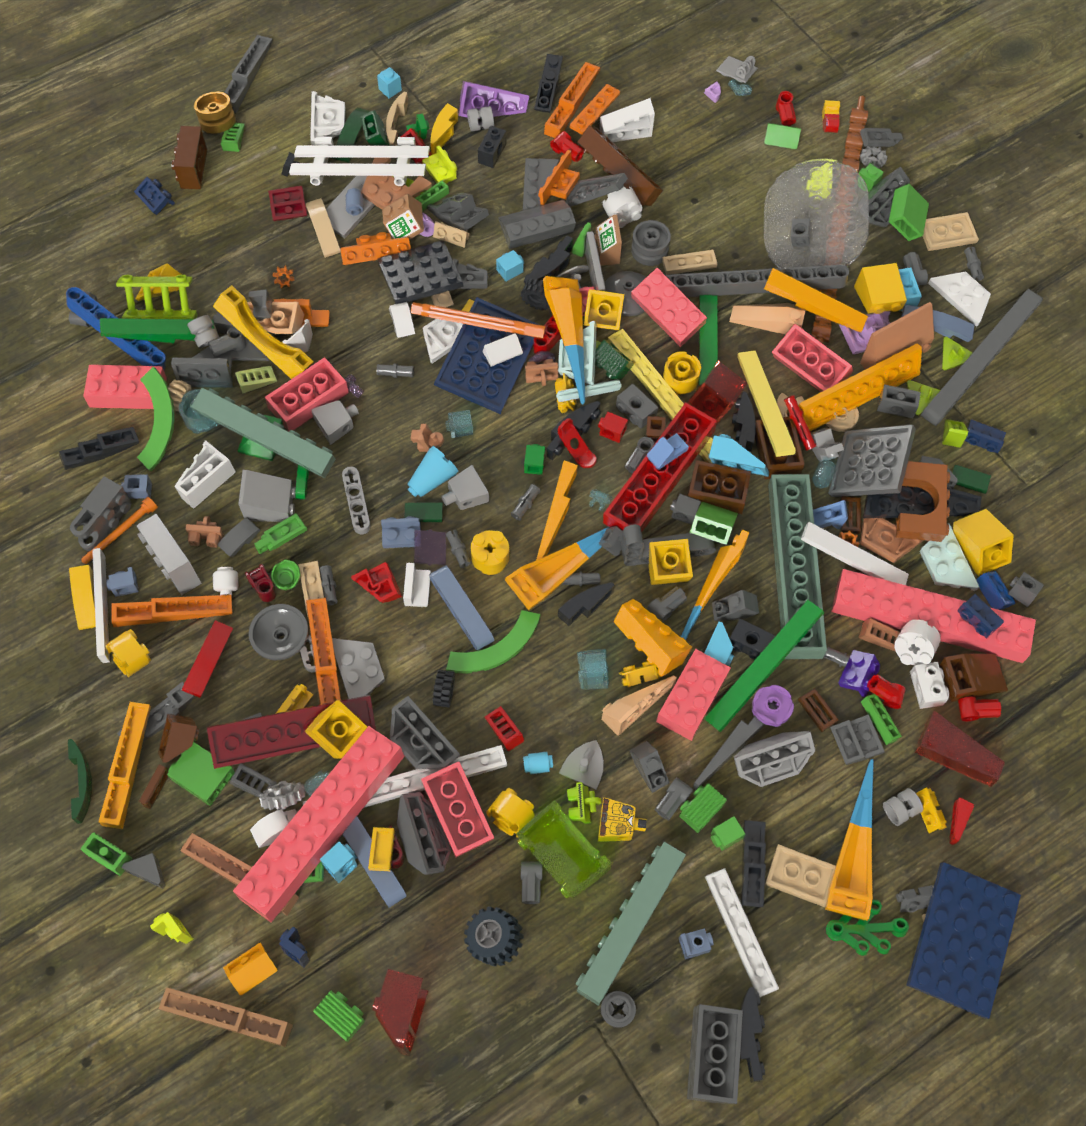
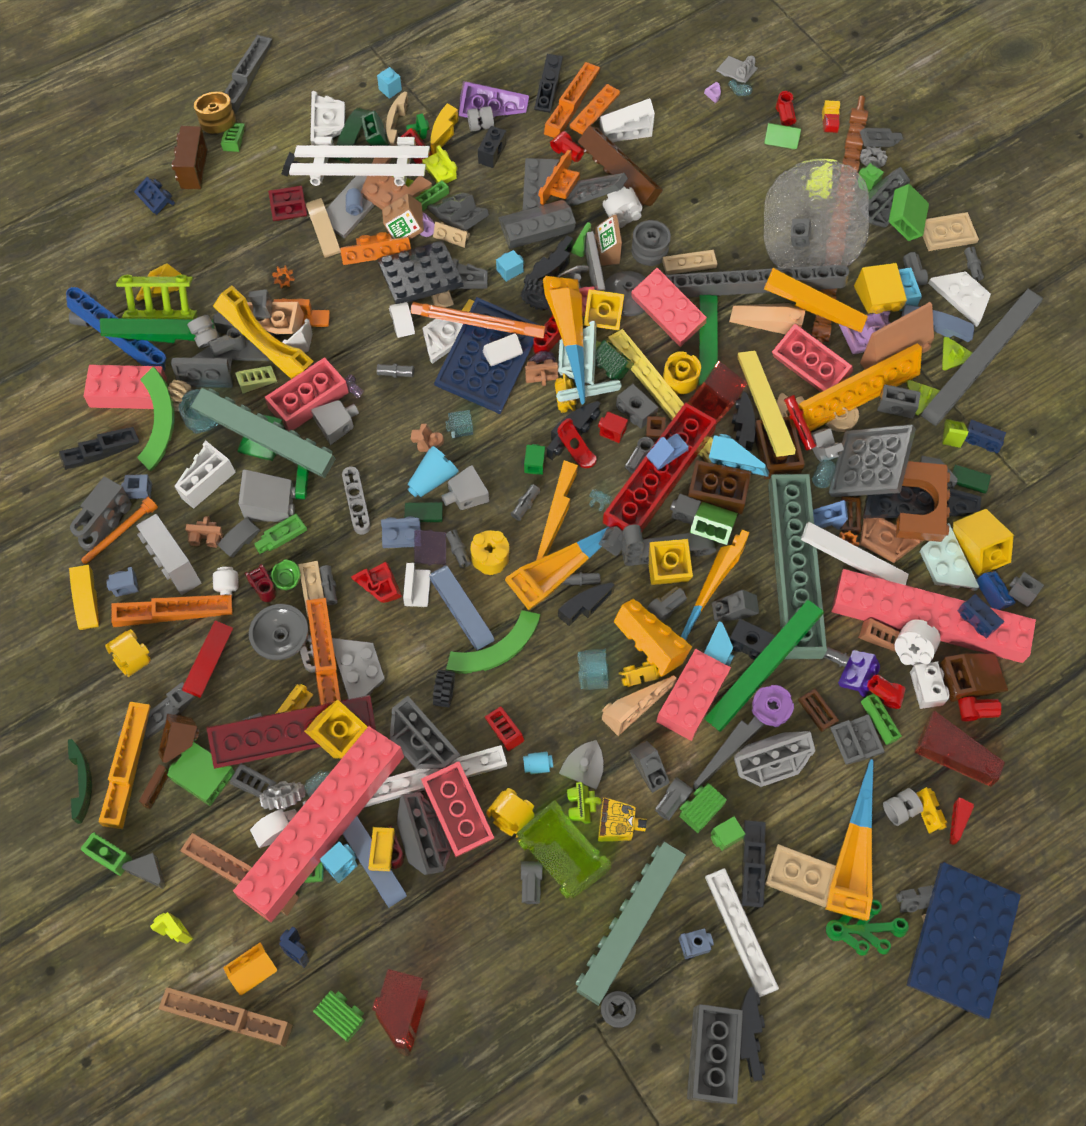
(101, 608): white tile -> none
(493, 936): black wheel -> none

